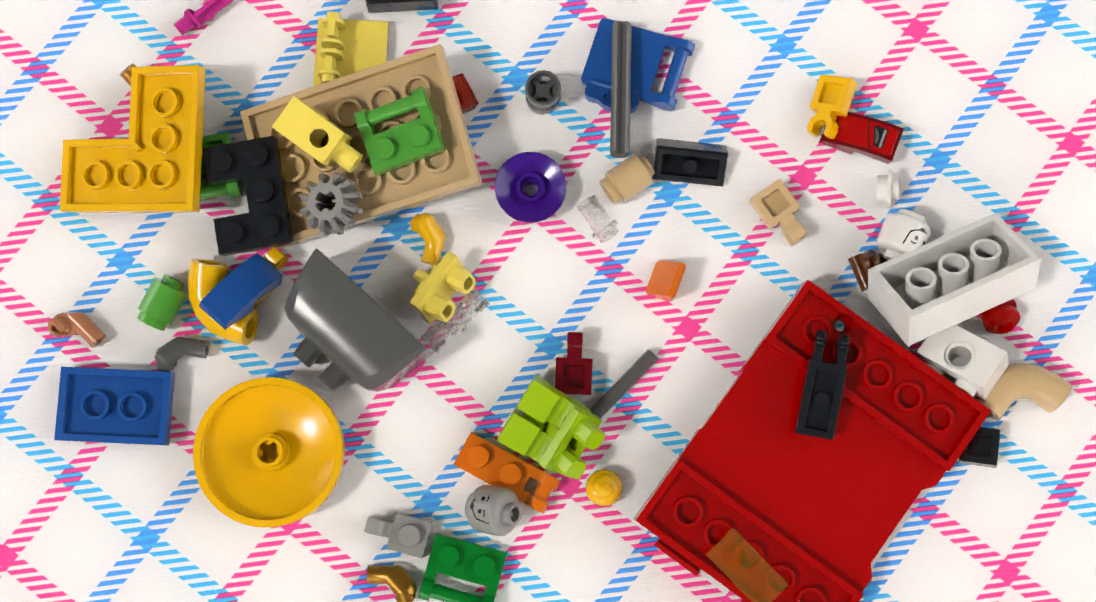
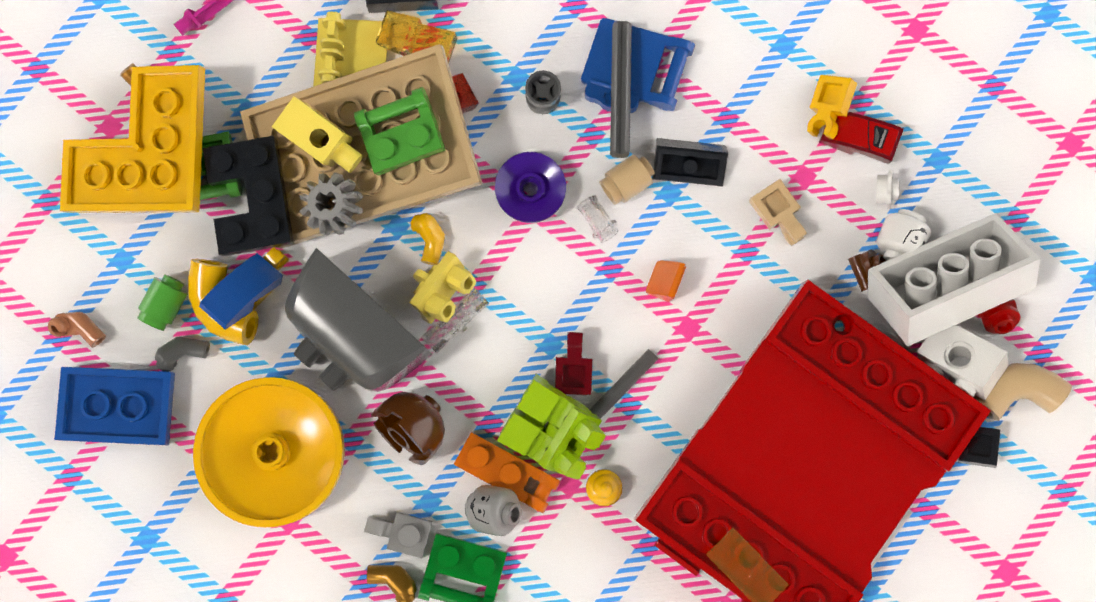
(408, 35): none -> clear yellow slope
(411, 423): none -> reddish brown cylinder
(822, 389): black hinge -> none

